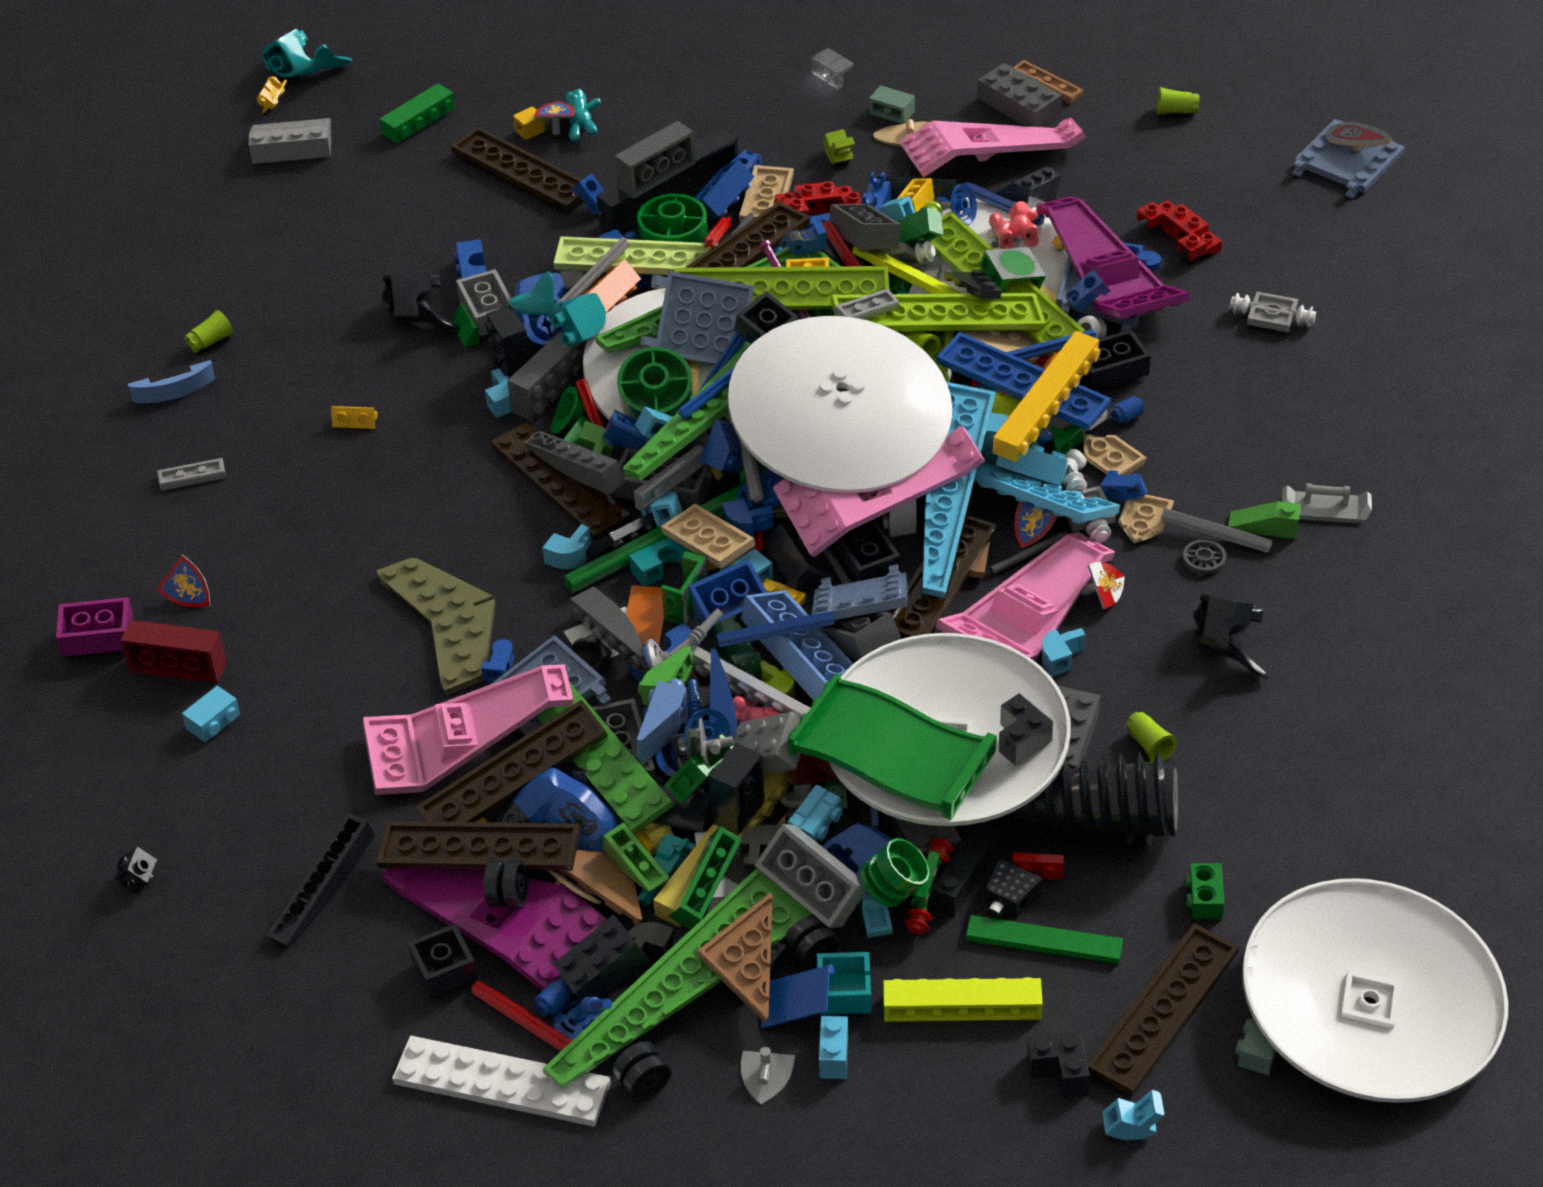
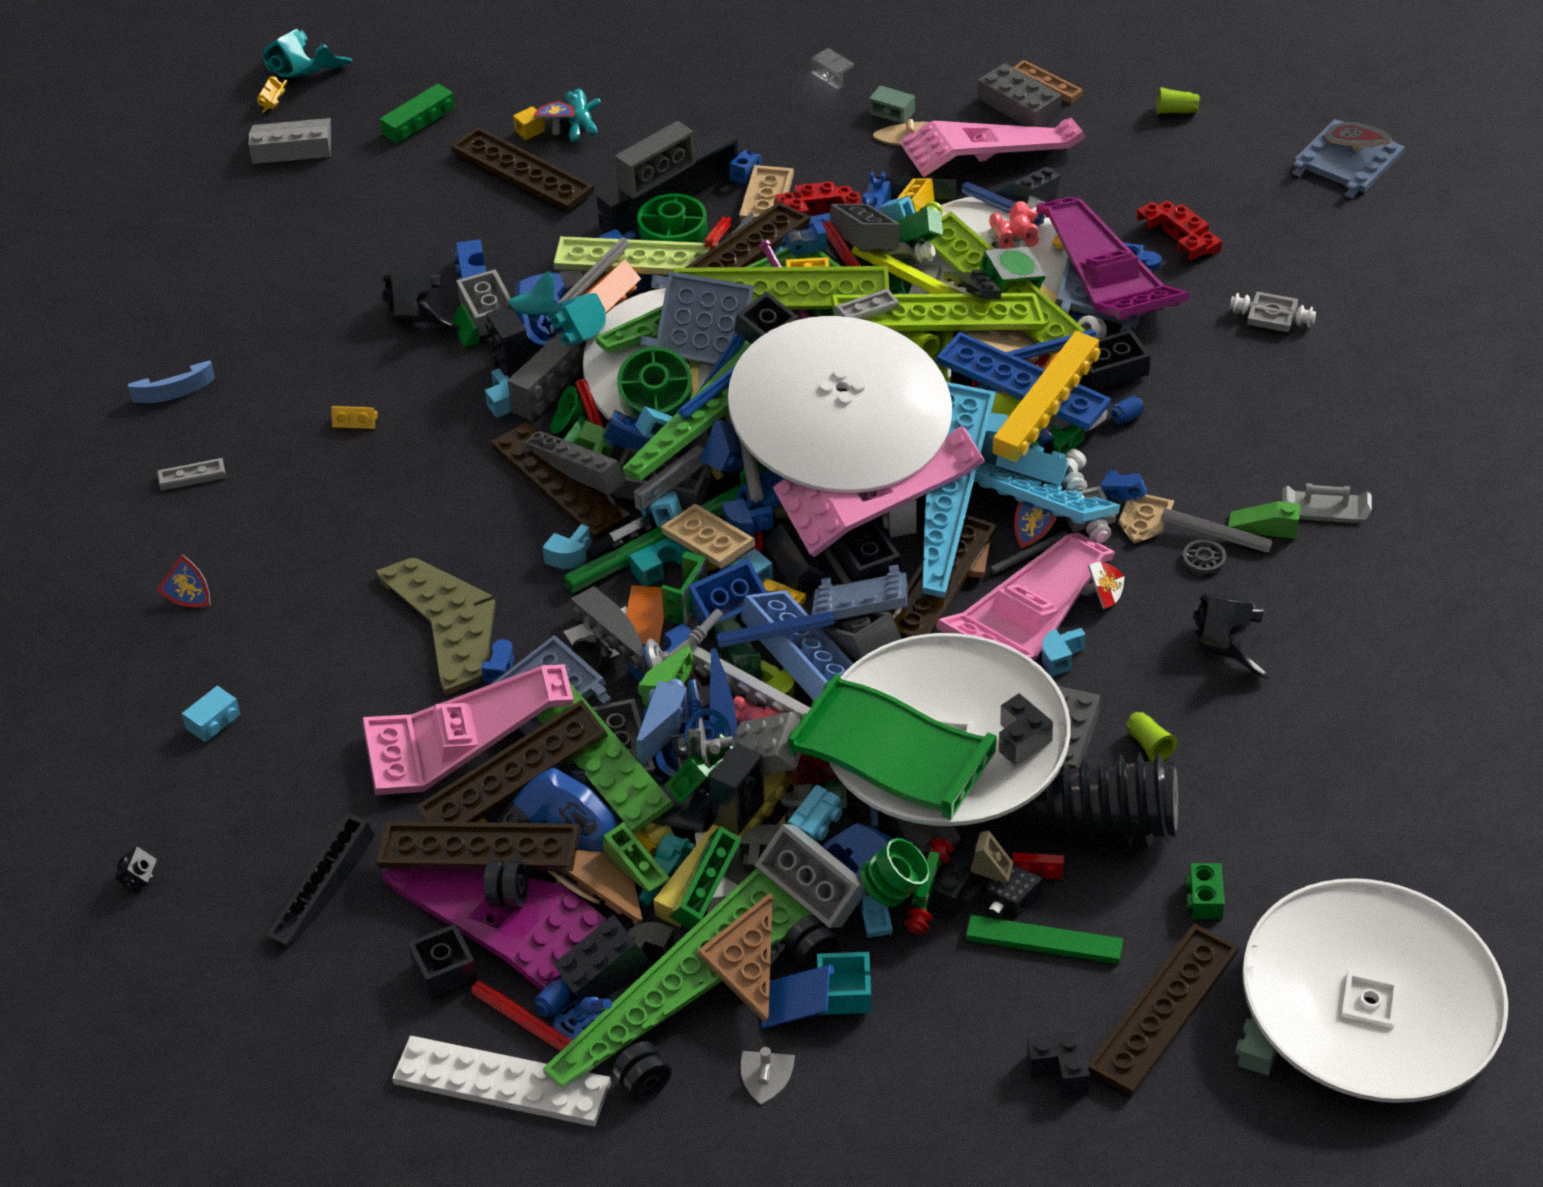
(92, 626): magenta brick -> none
(173, 651): dark red brick -> none
(209, 332): lime plant -> none
(588, 189): blue leg -> none
(724, 189): blue slope -> none
(833, 1047): medium azure brick -> none
(838, 146): lime brick -> none
(960, 204): blue dish -> none
(963, 999): neon yellow brick -> none
(991, 859): none -> dark tan slope
(1086, 291): blue leg -> none
(1112, 454): tan tile -> none
(1132, 1120): medium azure brick -> none

